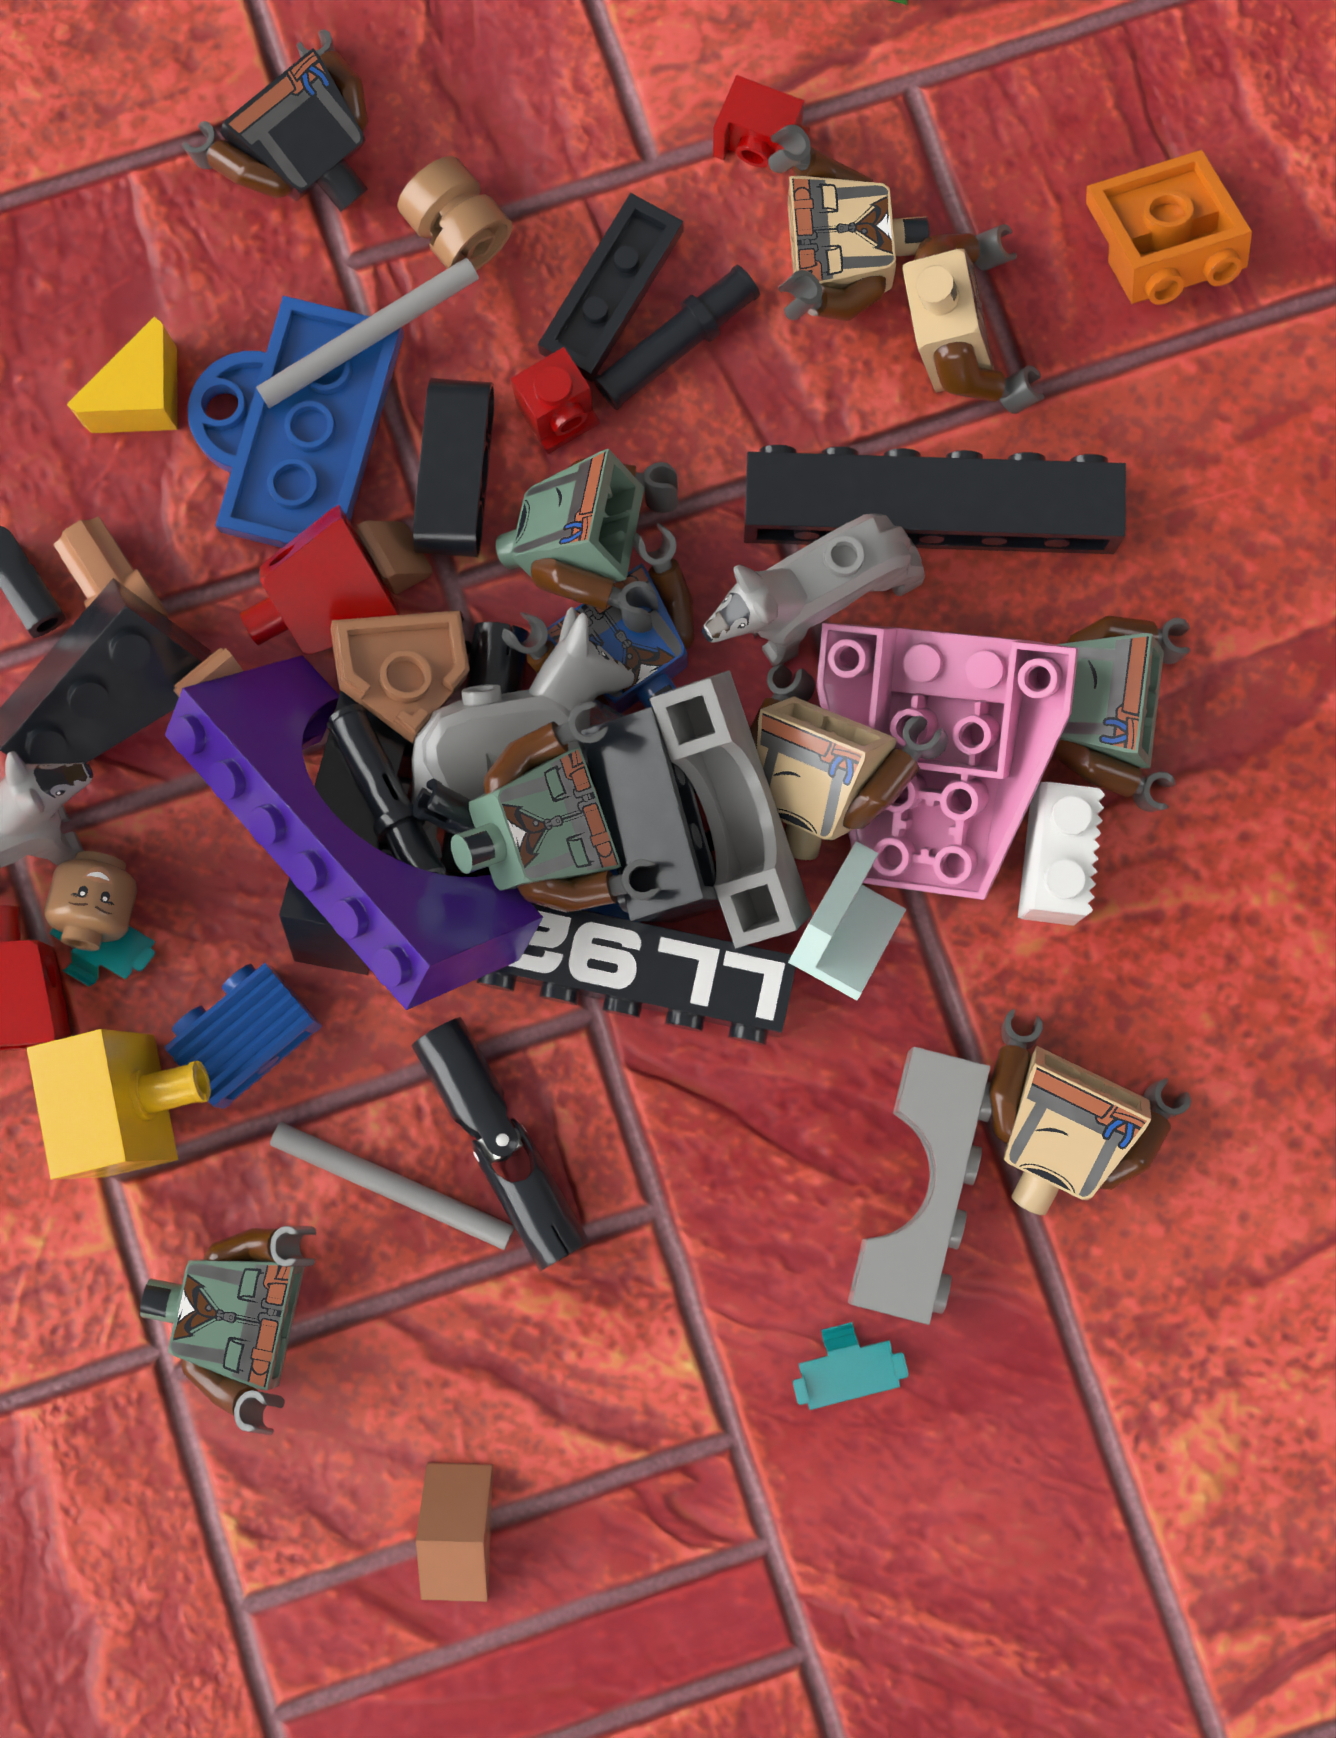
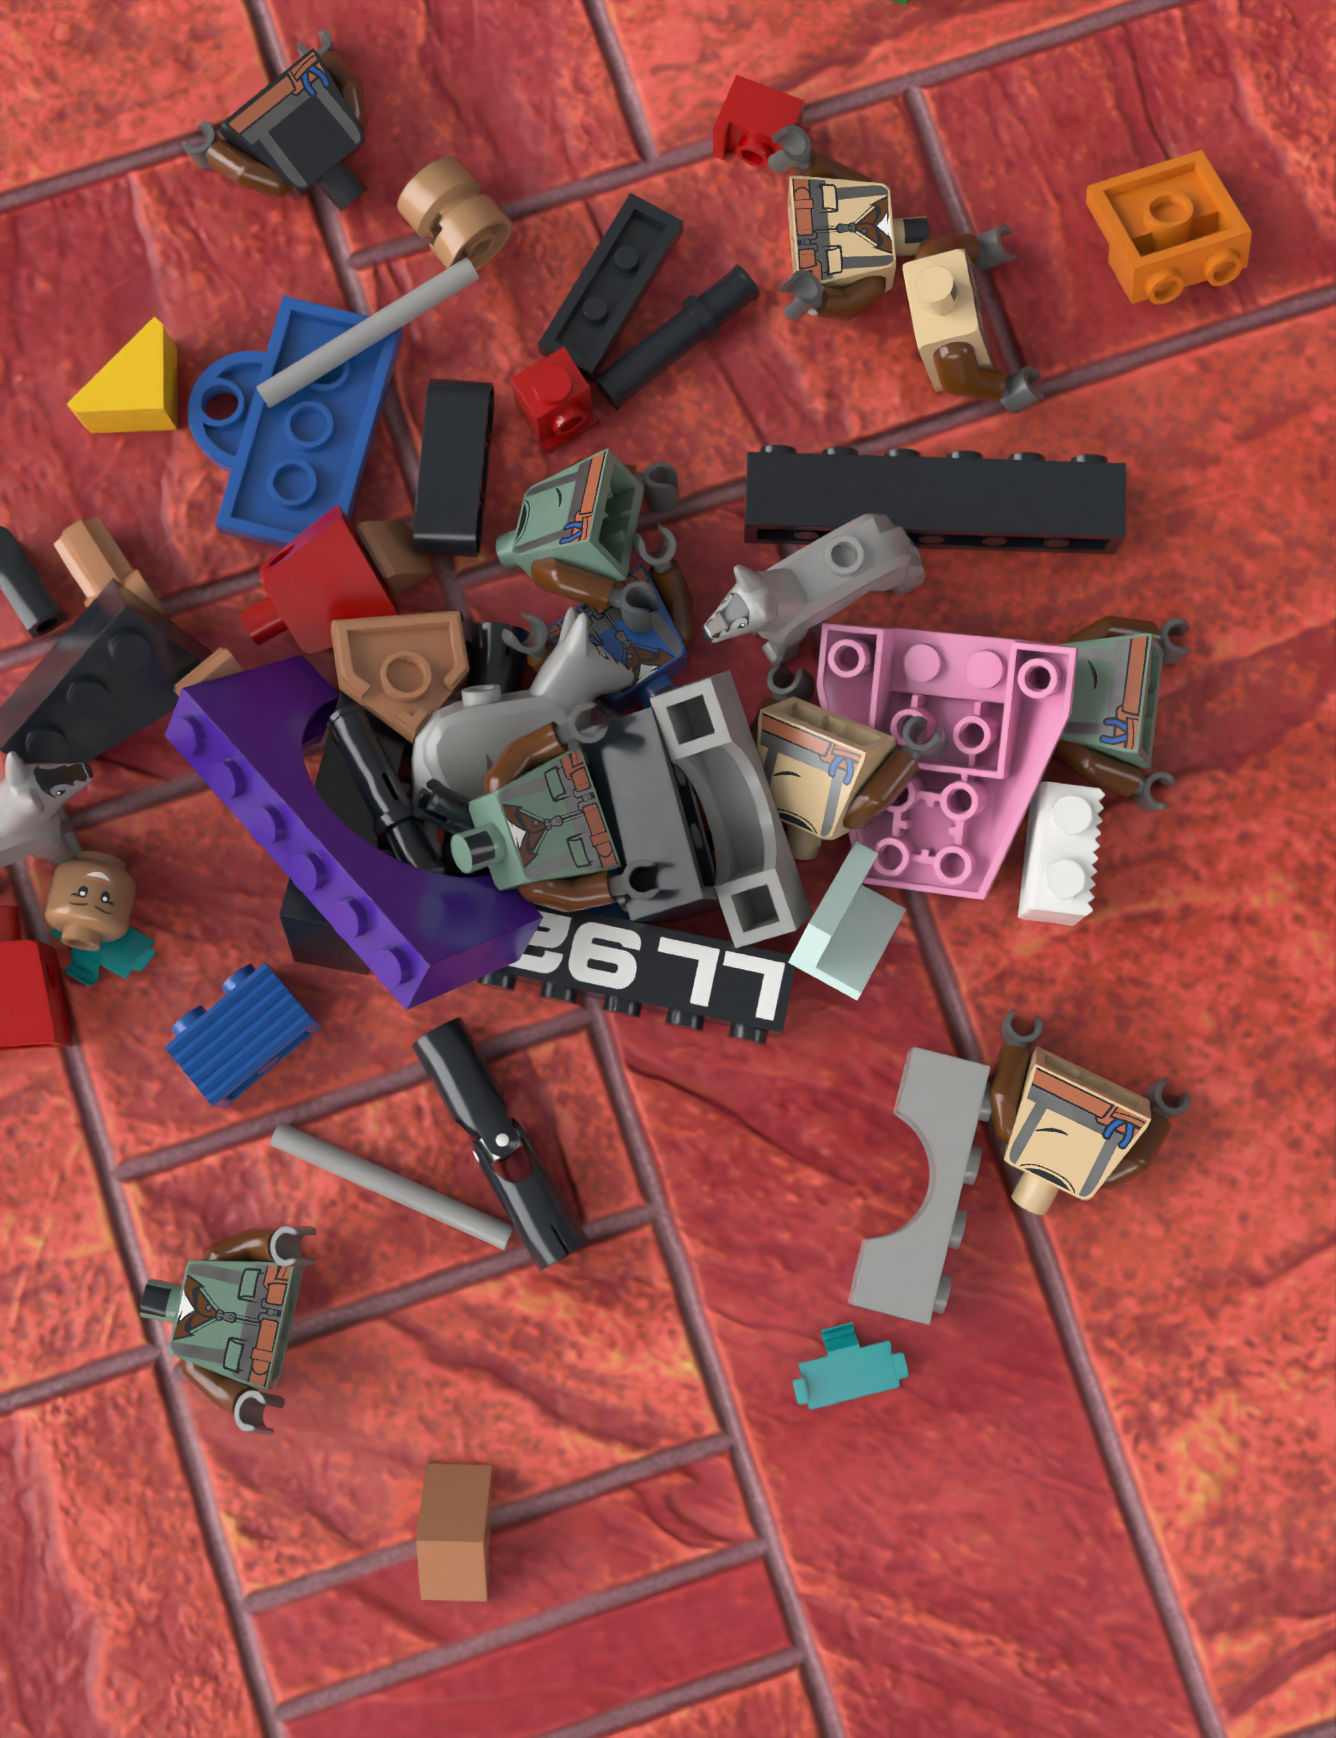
(109, 1102): yellow brick -> none

